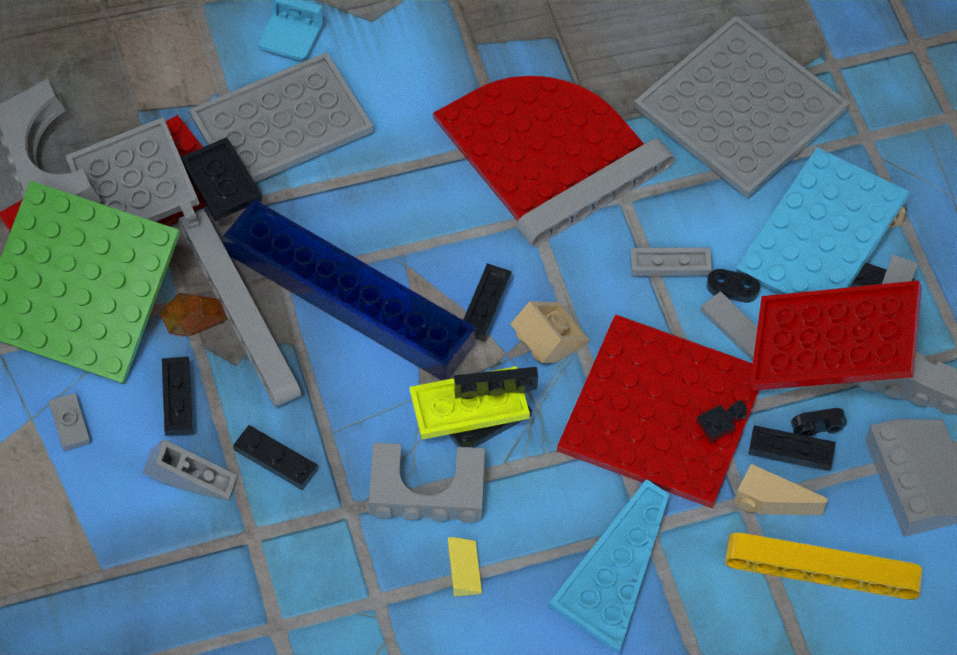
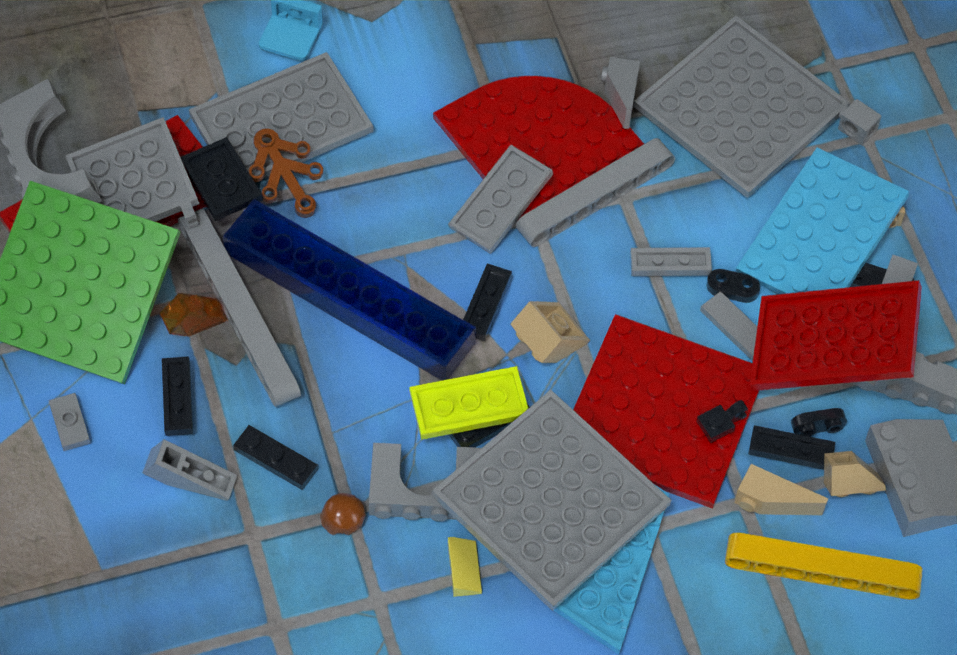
(283, 168): none -> dark orange plant
(343, 514): none -> dark orange hair
(495, 382): black plate -> none
(500, 199): none -> light grey tile
(551, 499): none -> light grey plate
(620, 86): none -> light grey slope
(849, 474): none -> tan slope
(859, 121): none -> light grey brick

